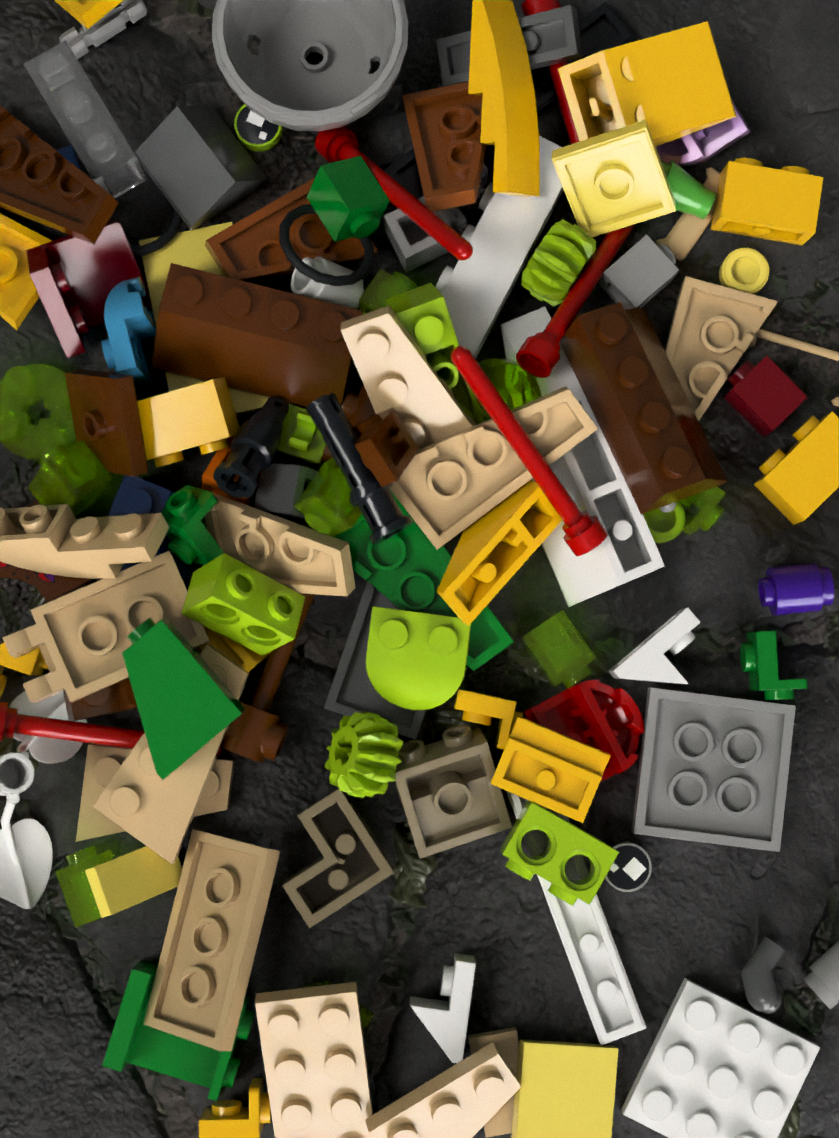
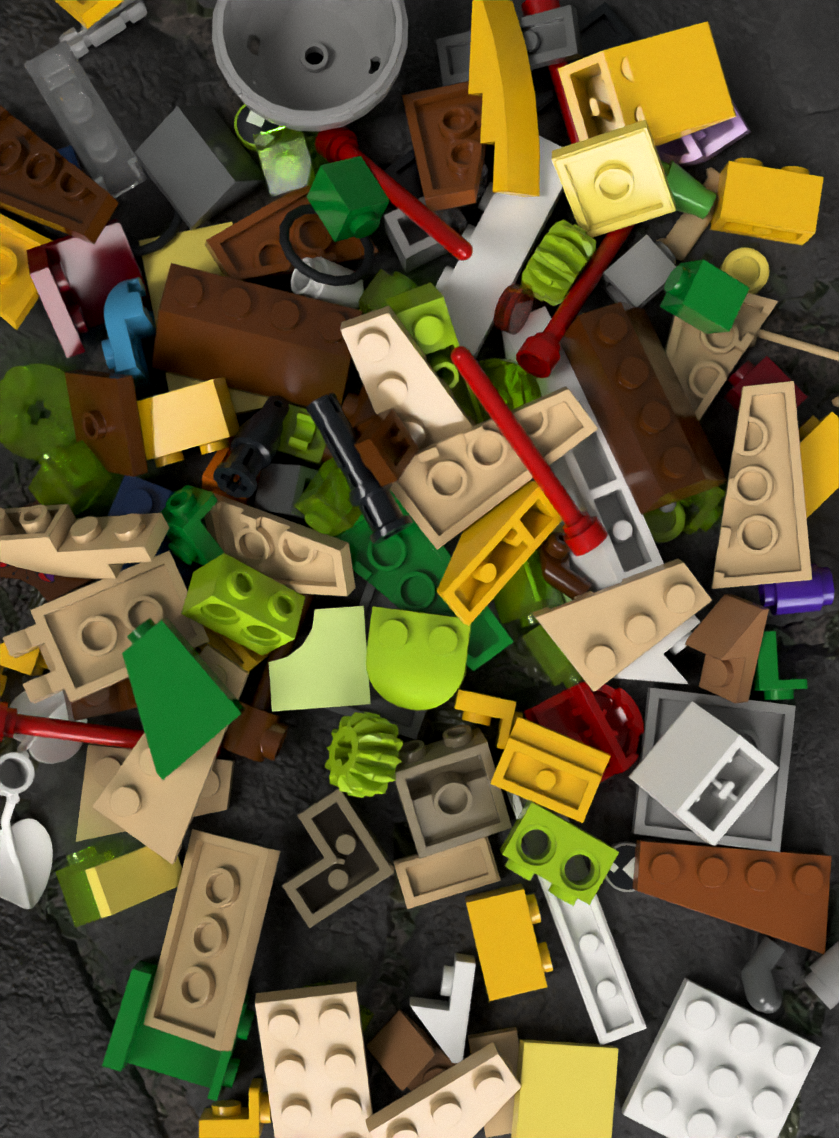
(284, 160): none -> clear neon green brick
(328, 665): none -> yellowish green tile
(408, 1052): none -> medium nougat slope
(446, 872): none -> tan tile
(507, 941): none -> yellow brick
(513, 308): none -> clear red tile
(526, 594): none -> clear neon green brick
(556, 567): none -> reddish brown arm
(620, 623): none -> tan wing
(703, 773): none -> white slope
(704, 296): none -> green brick
(732, 644): none -> medium nougat slope
(753, 888): none -> dark orange wing
(764, 503): none -> tan wing

